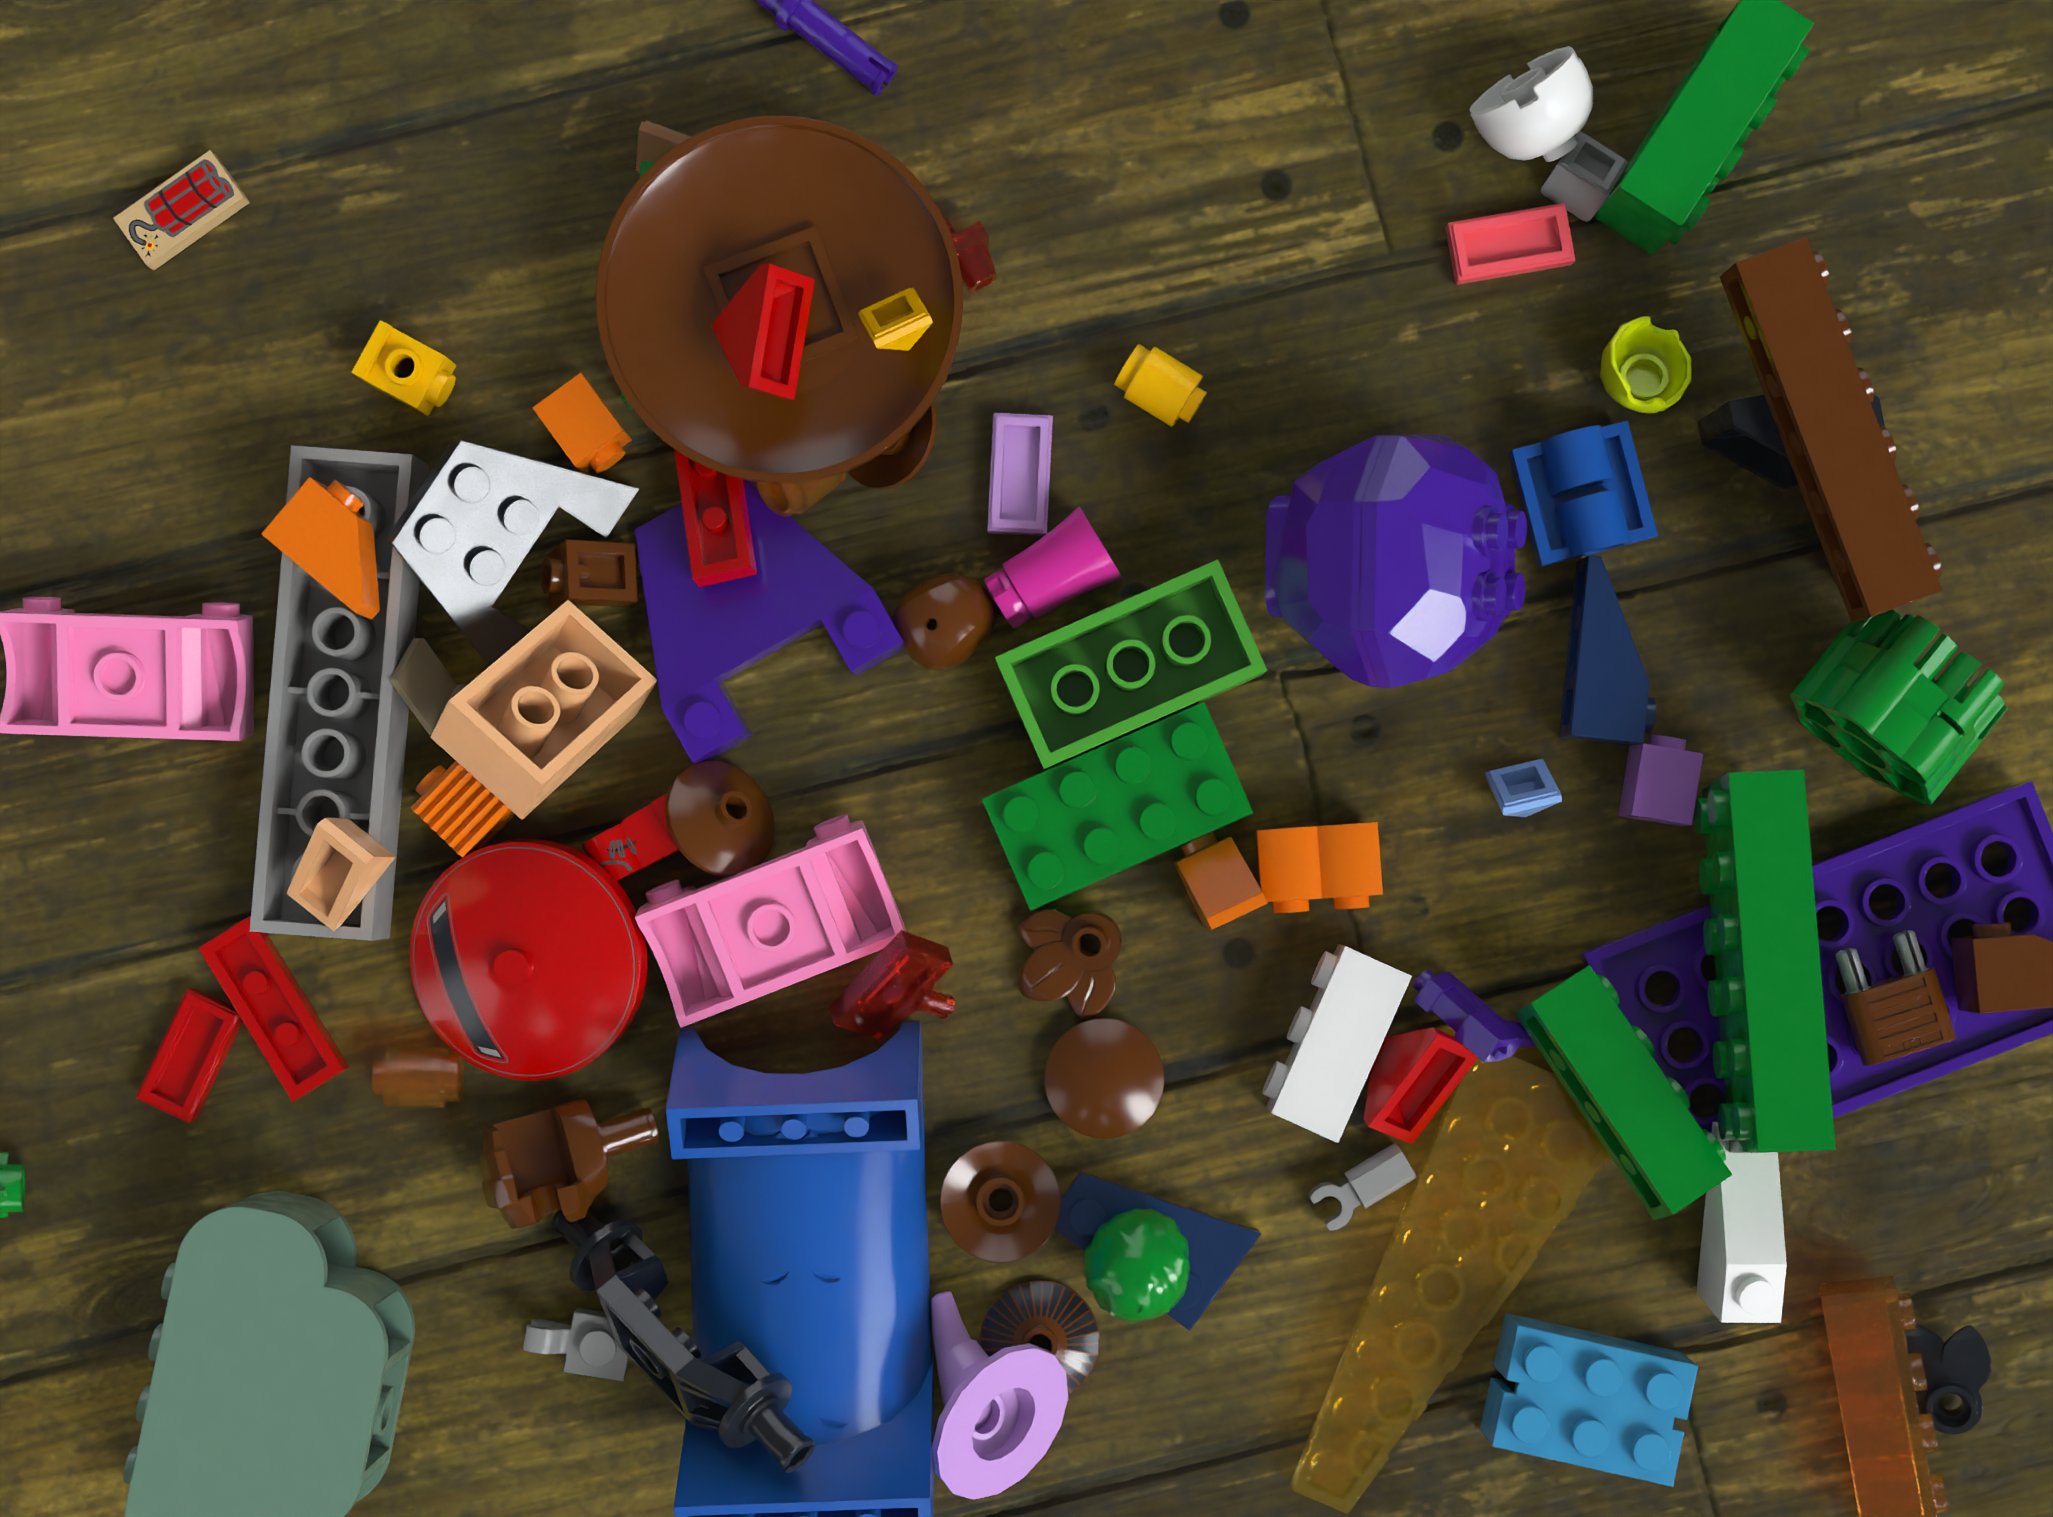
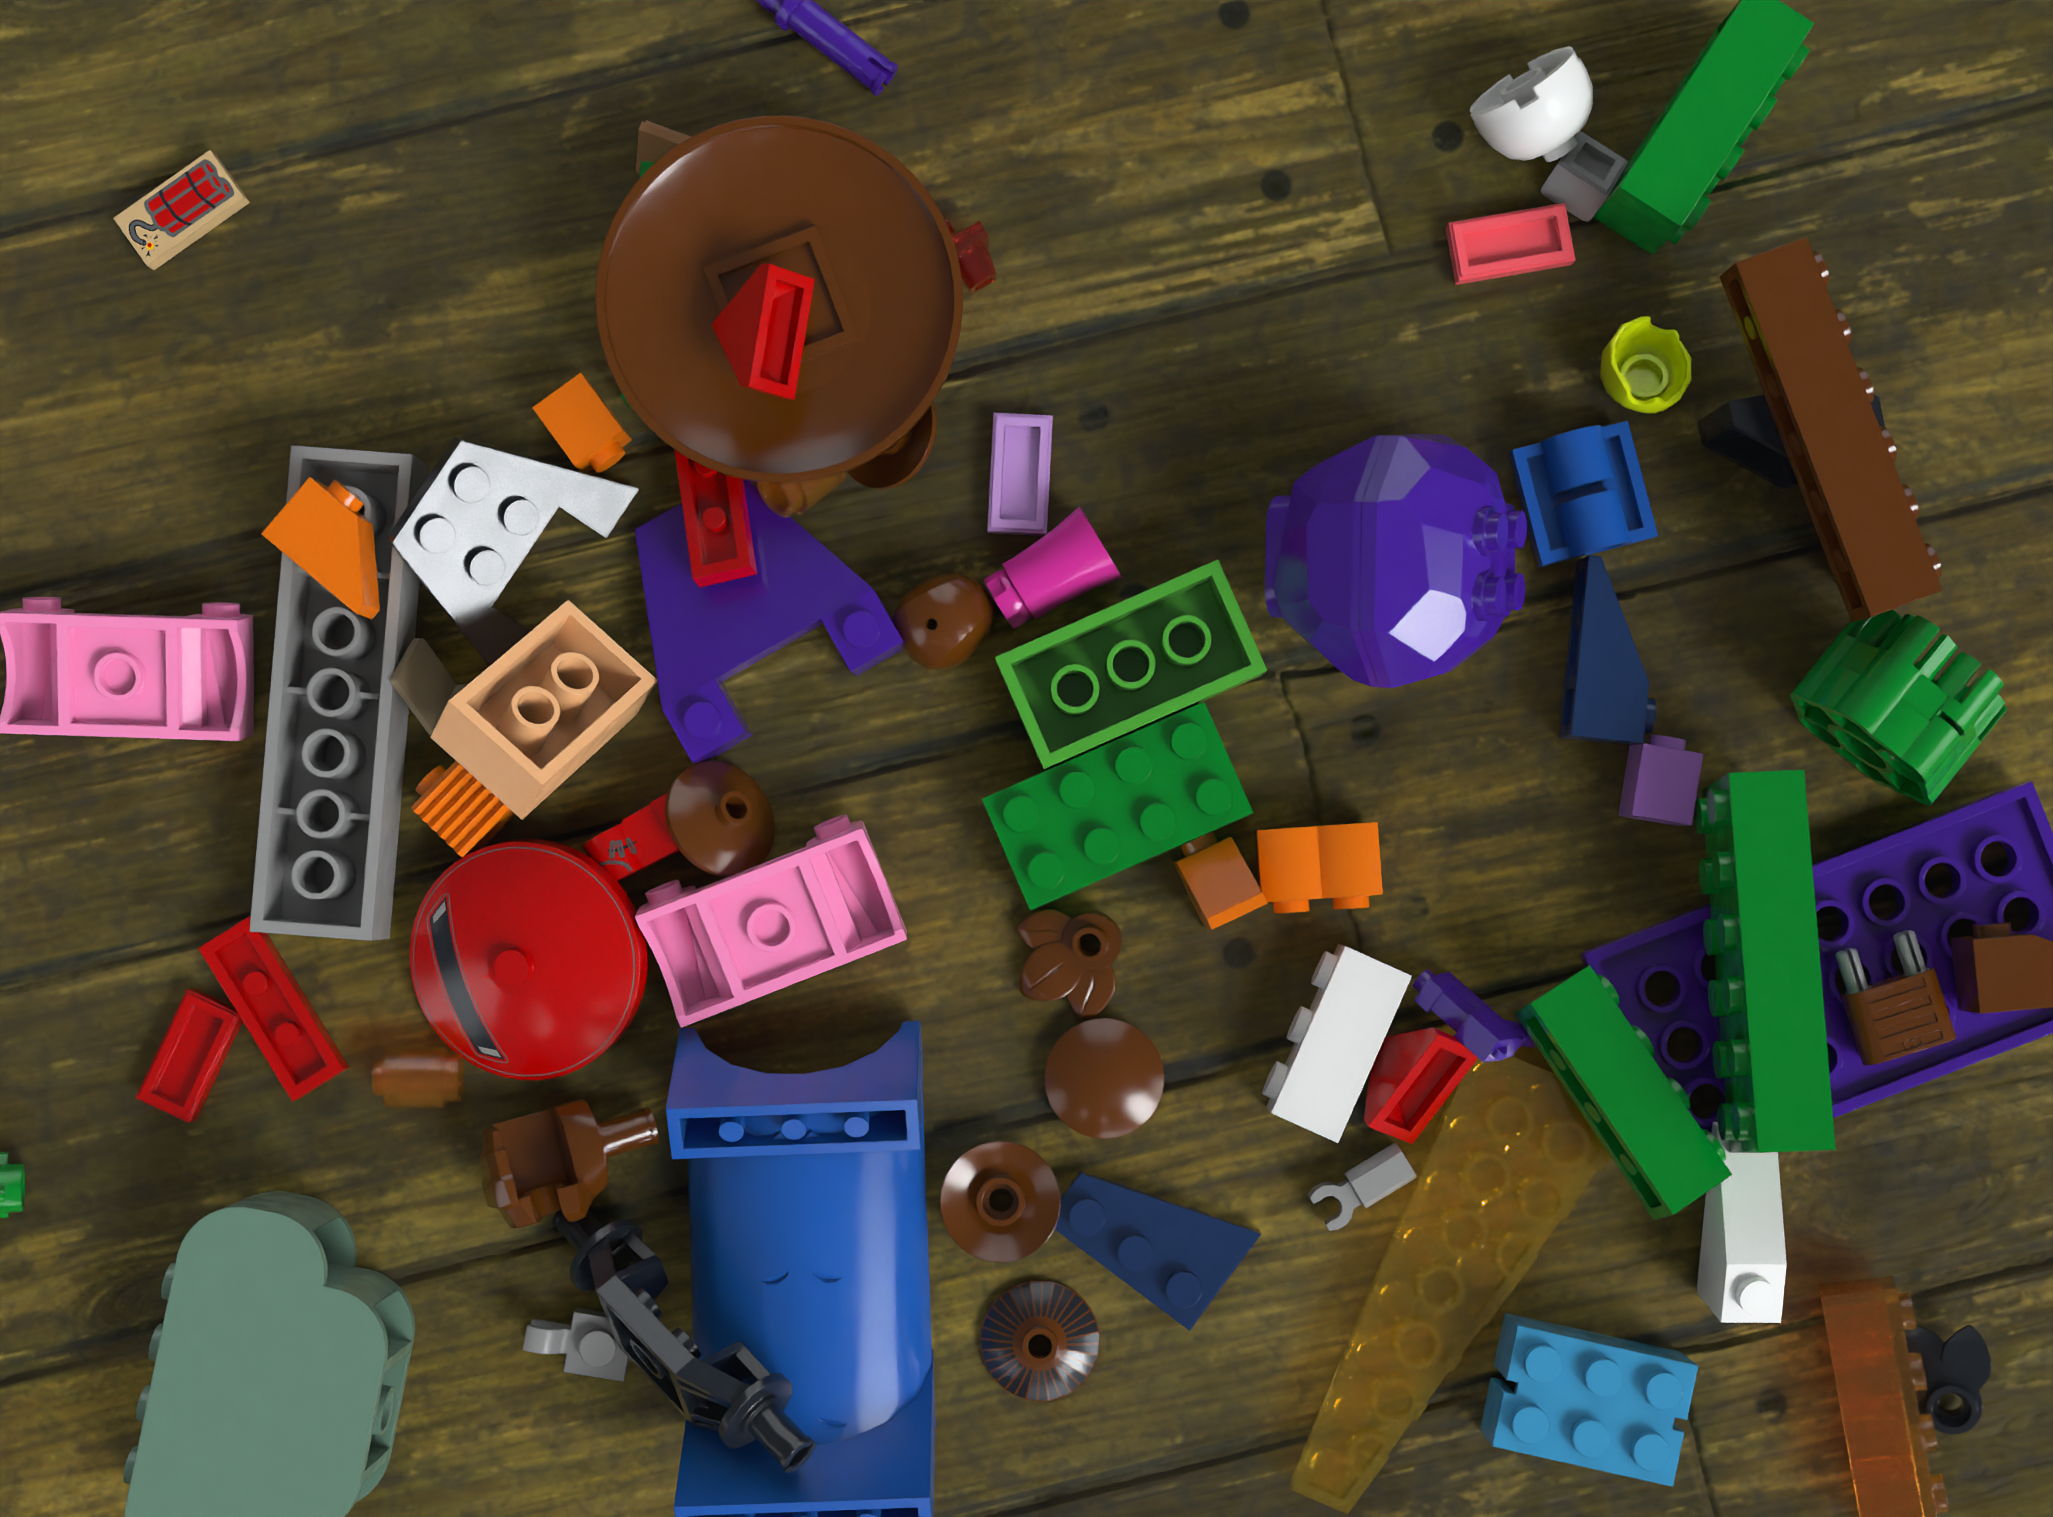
(337, 870): light nougat slope -> none
(384, 358): yellow brick -> none
(590, 574): reddish brown bracket -> none
(895, 986): clear red plate -> none
(896, 321): yellow slope -> none
(996, 1407): lavender piece -> none
(1137, 1265): green hair -> none
(1161, 385): yellow brick -> none
(1523, 788): light blue slope -> none

